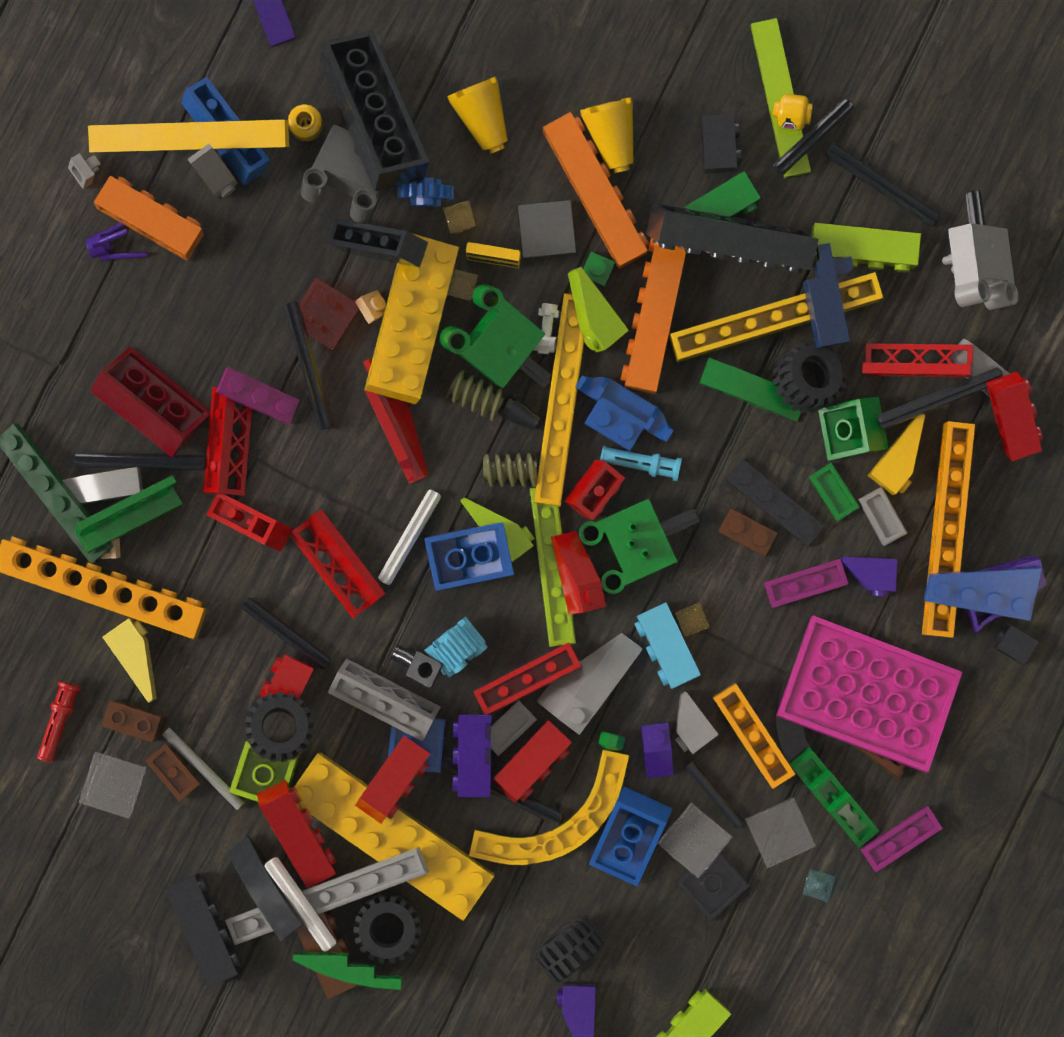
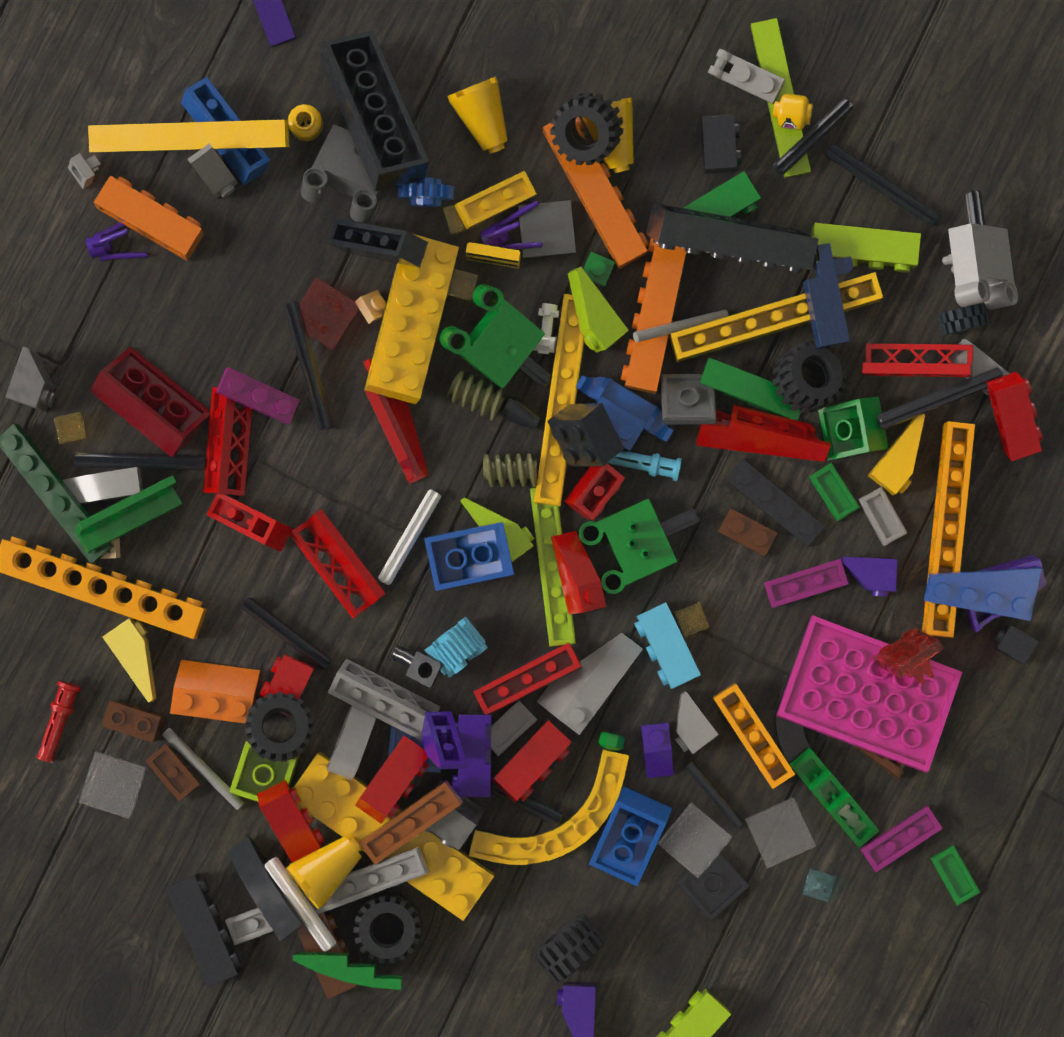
(31, 382): none -> flat silver slope
(70, 428): none -> clear yellow plate
(214, 691): none -> orange slope
(325, 869): none -> yellow cone
(351, 743): none -> light grey beam
(410, 822): none -> dark orange plate
(442, 740): none -> dark purple slope
(457, 824): none -> flat silver slope
(495, 200): none -> yellow plate
(497, 234): none -> dark purple plant
(572, 142): none -> black tyre
(585, 434): none -> black brick
(678, 326): none -> light grey bar
(686, 400): none -> dark grey tile
(747, 77): none -> light grey plate
(762, 434): none -> red wedge
(909, 655): none -> clear red plate
(955, 875): none -> green tile
(963, 319): none -> black wheel

